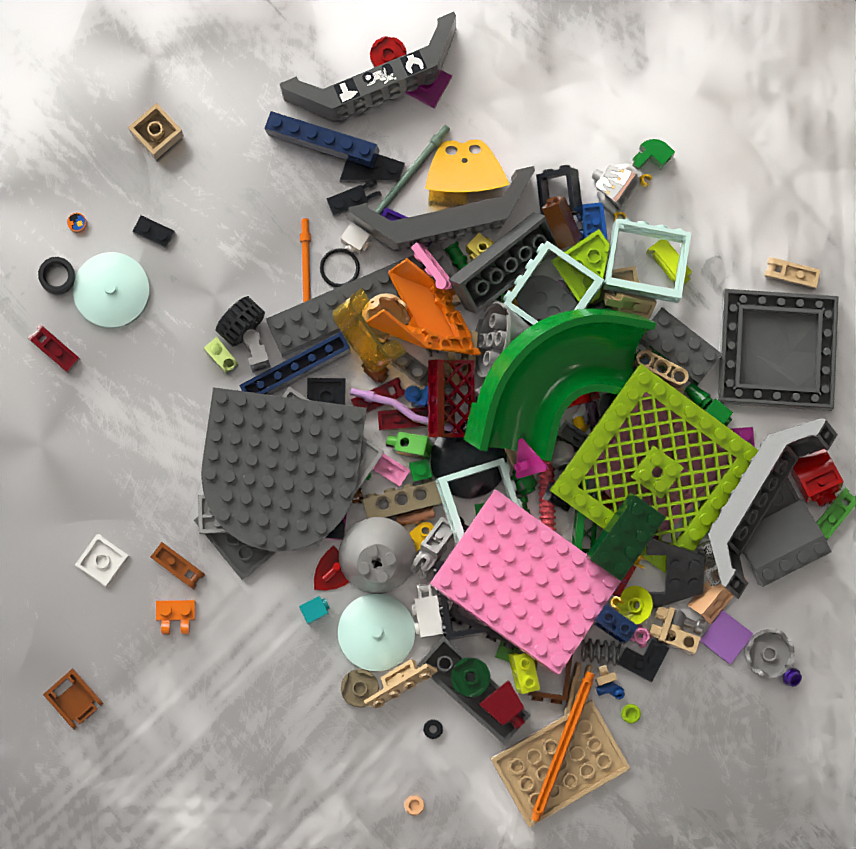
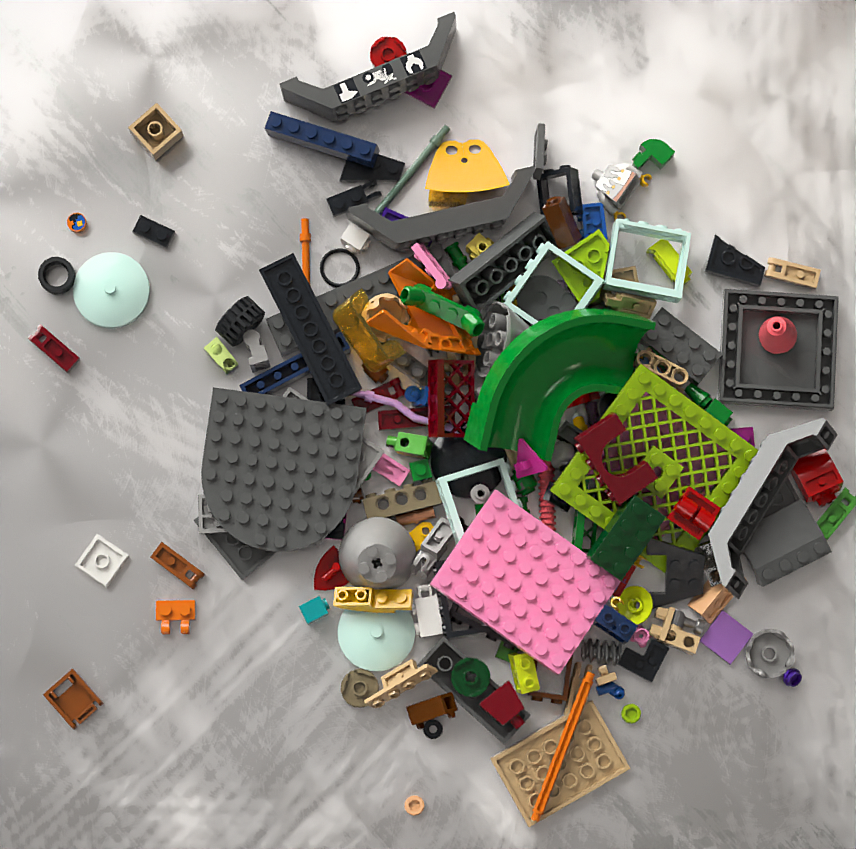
(310, 329): none -> black plate
(371, 600): none -> yellow slope
(432, 709): none -> reddish brown brick
(439, 306): none -> green plate
(474, 496): none -> light grey plate
(540, 146): none -> dark grey plate
(592, 443): none -> dark red arch
(694, 513): none -> red plate
(732, 264): none -> black wing
(778, 335): none -> coral cone

